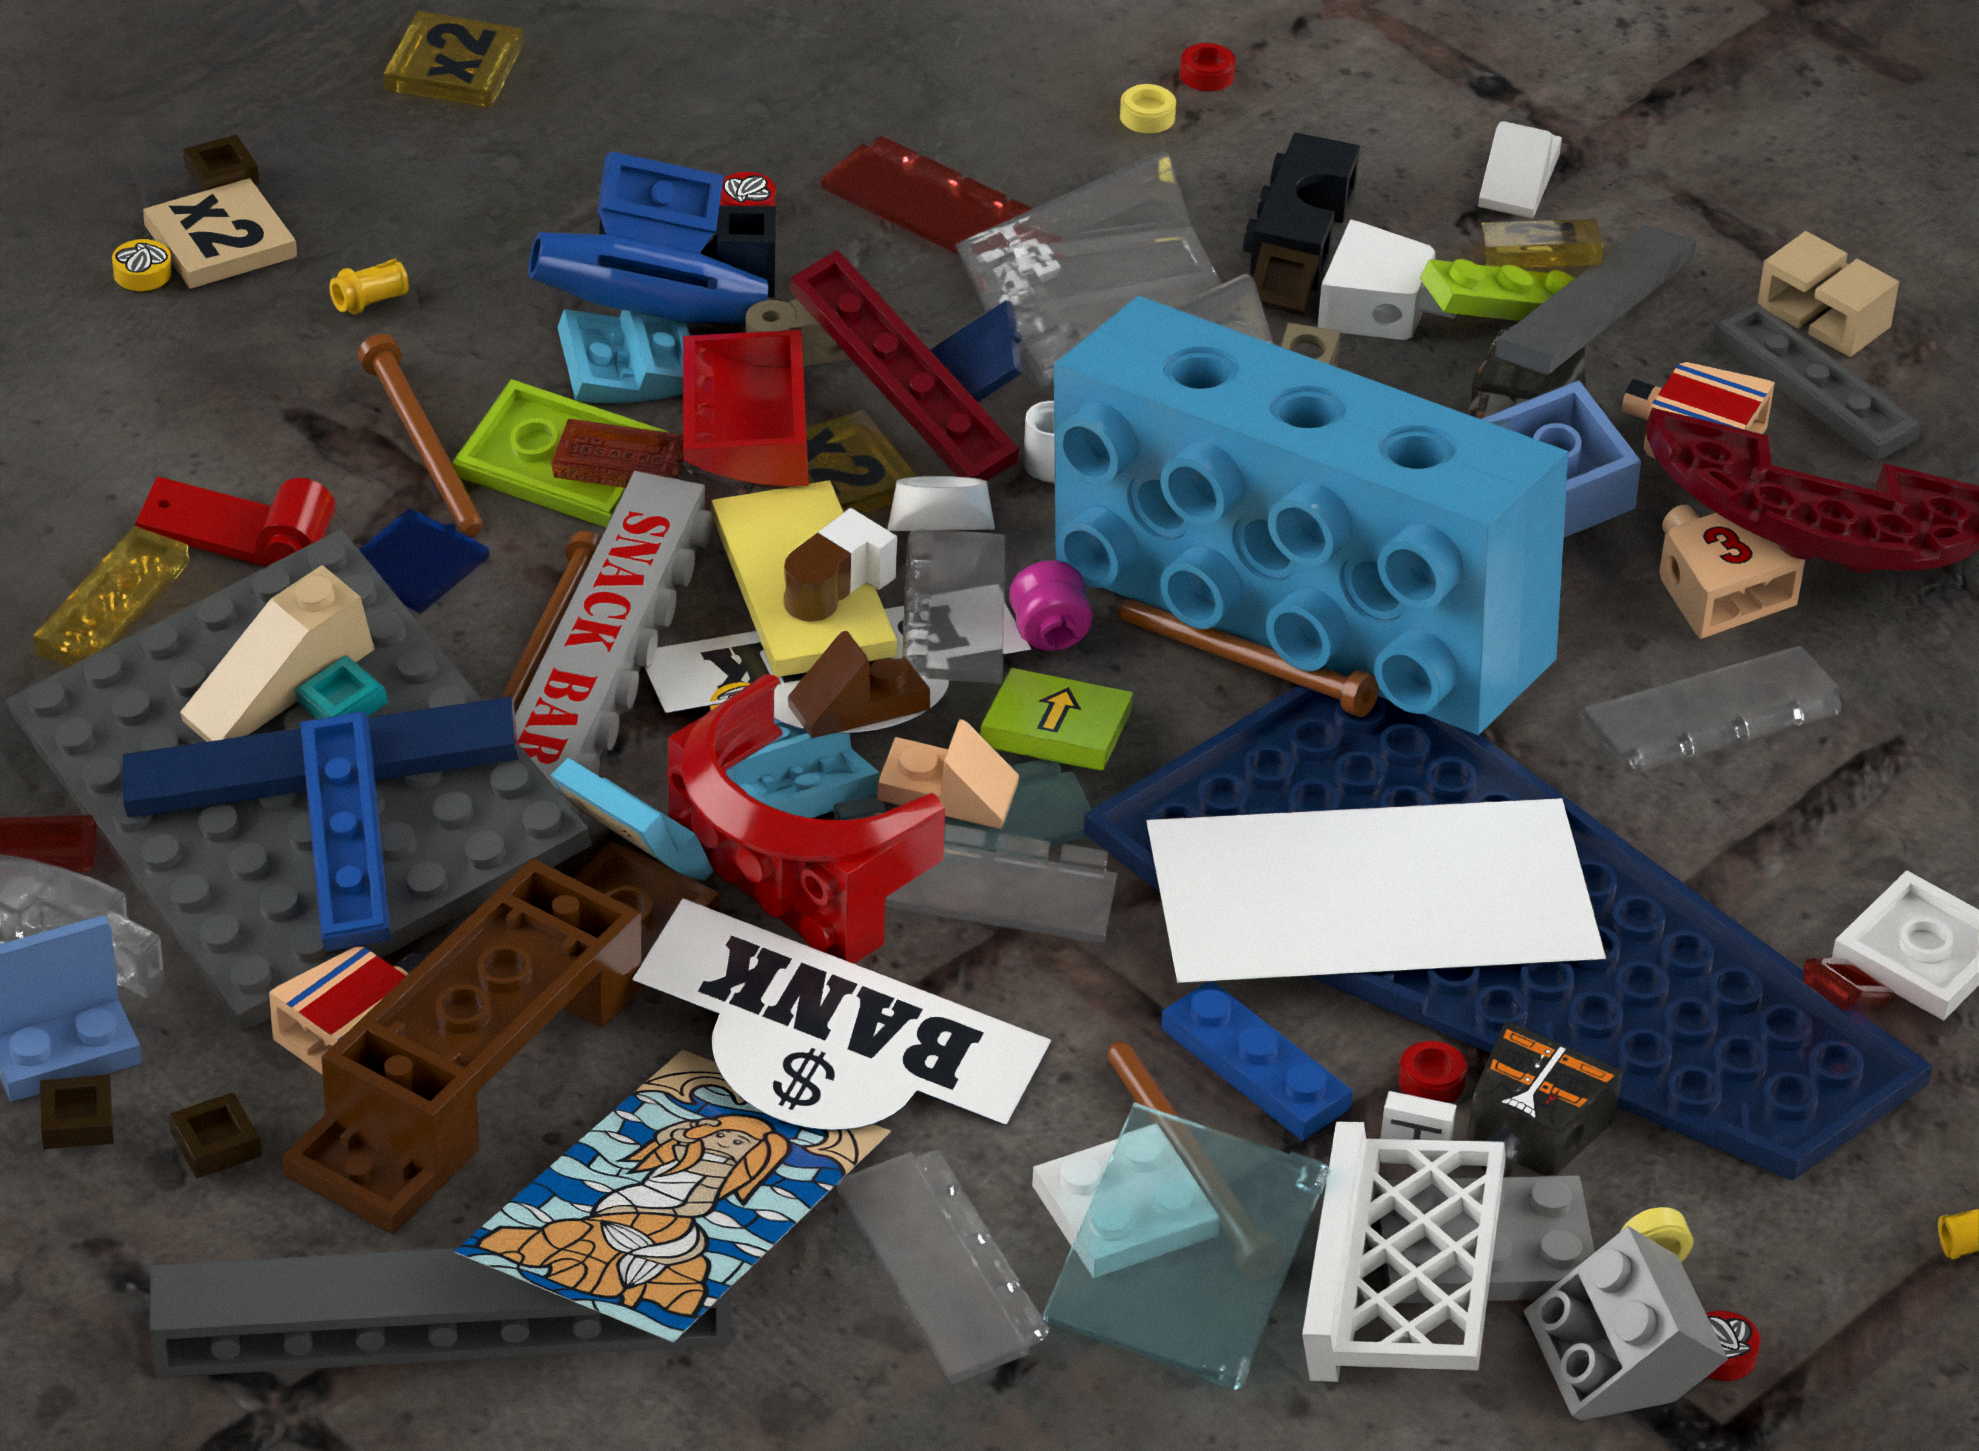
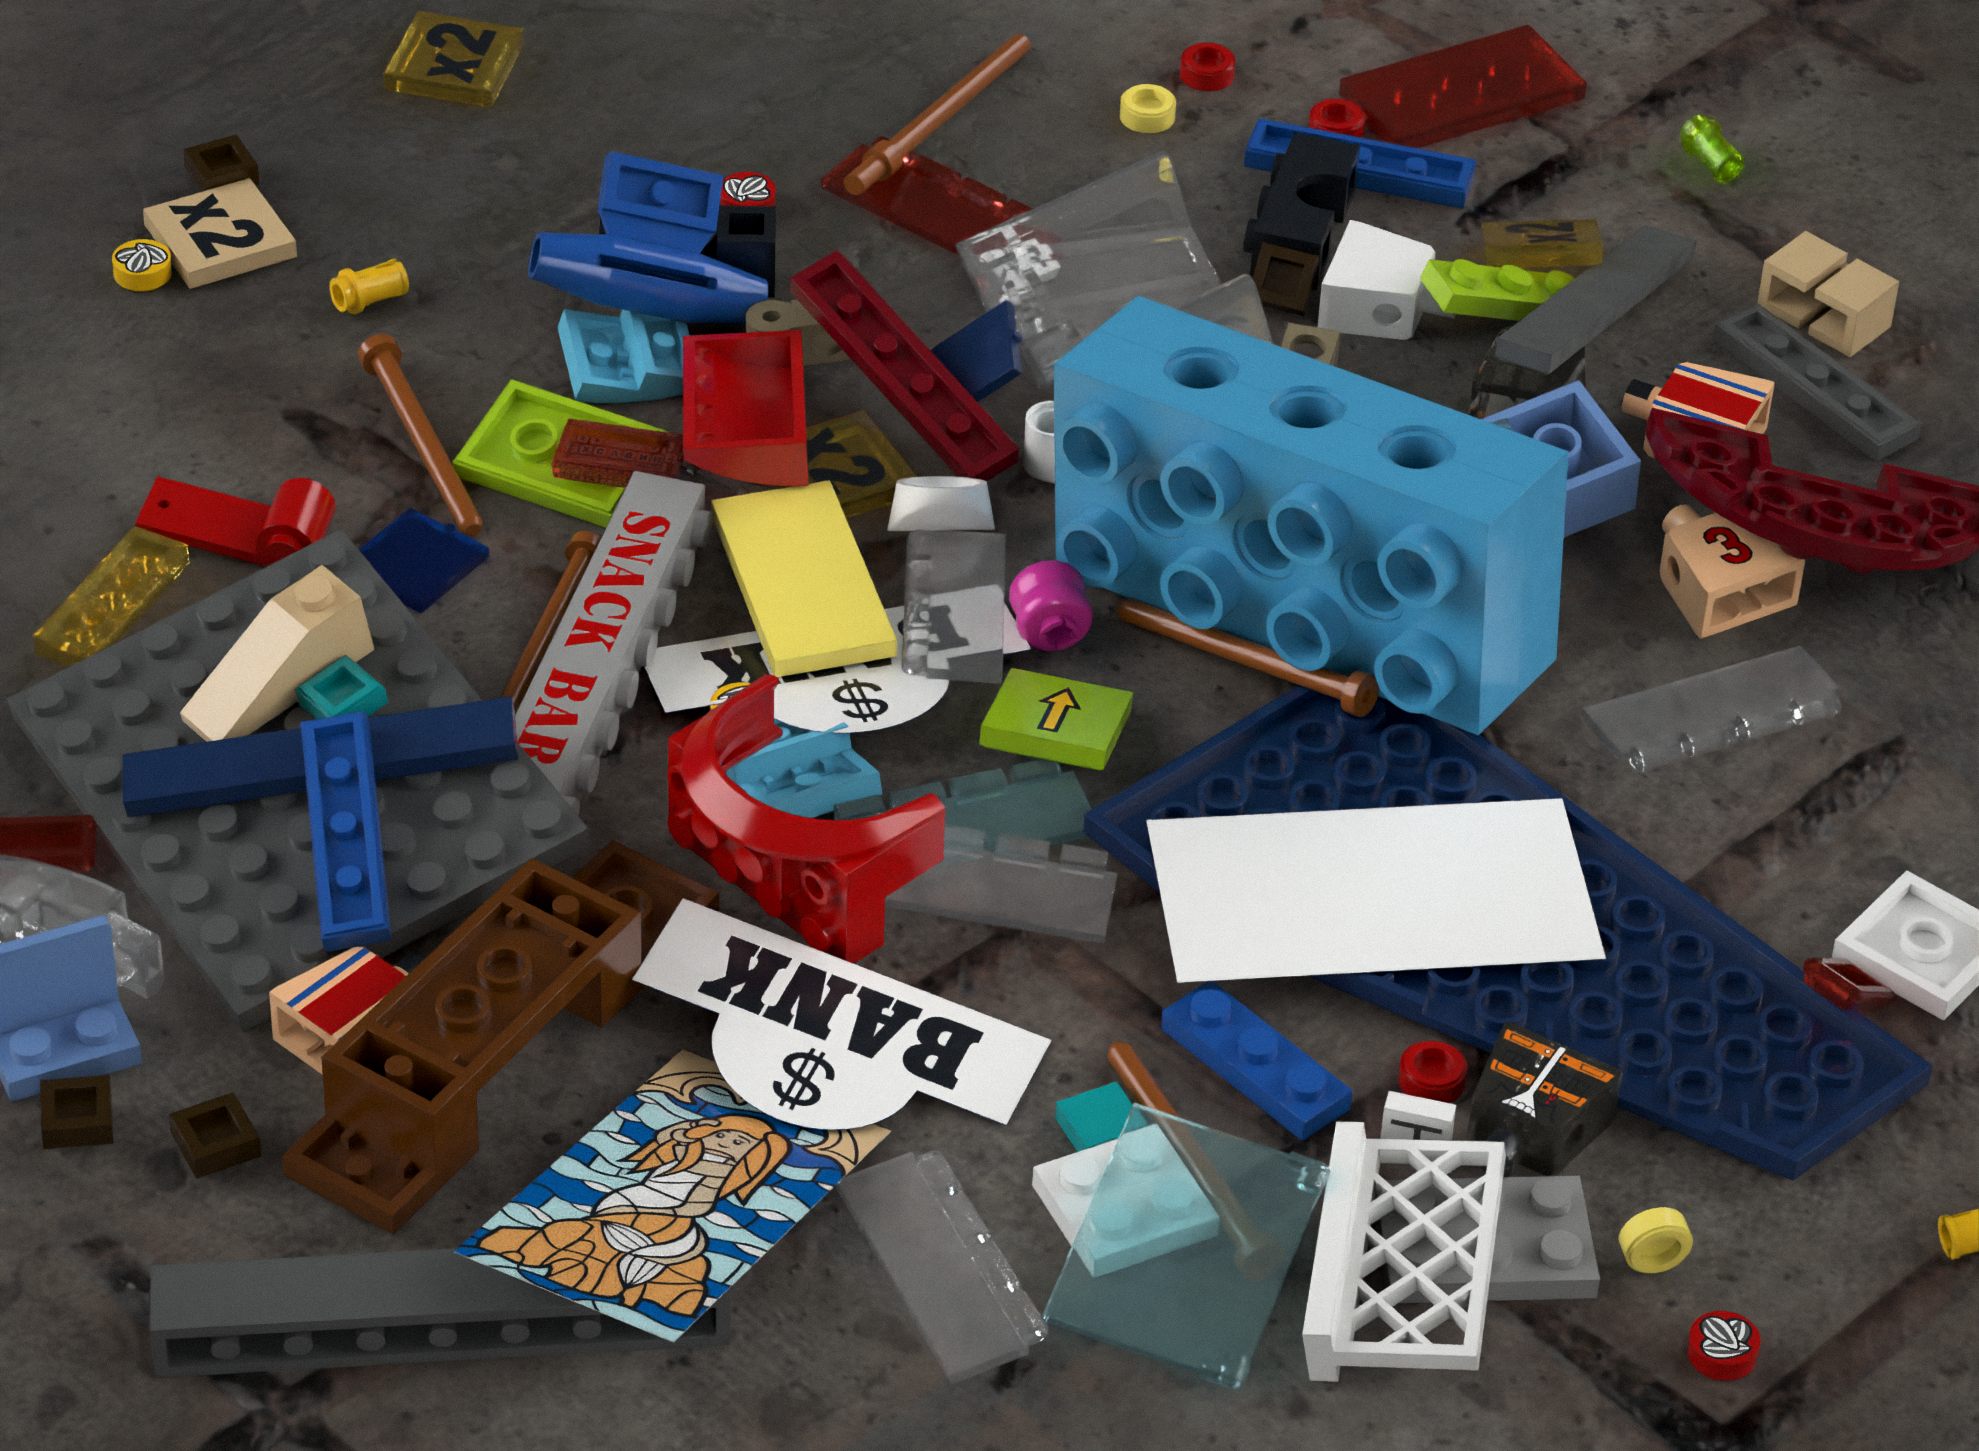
(632, 819): medium azure slope -> none
(836, 564): leg -> none
(848, 693): reddish brown slope -> none
(887, 156): none -> dark orange bar
(966, 778): light nougat slope -> none
(1094, 1116): none -> teal tile
(1338, 117): none -> red tile
(1381, 165): none -> blue tile
(1463, 88): none -> clear red tile
(1518, 169): white slope -> none
(1625, 1330): light grey slope -> none
(1703, 139): none -> clear neon green pin

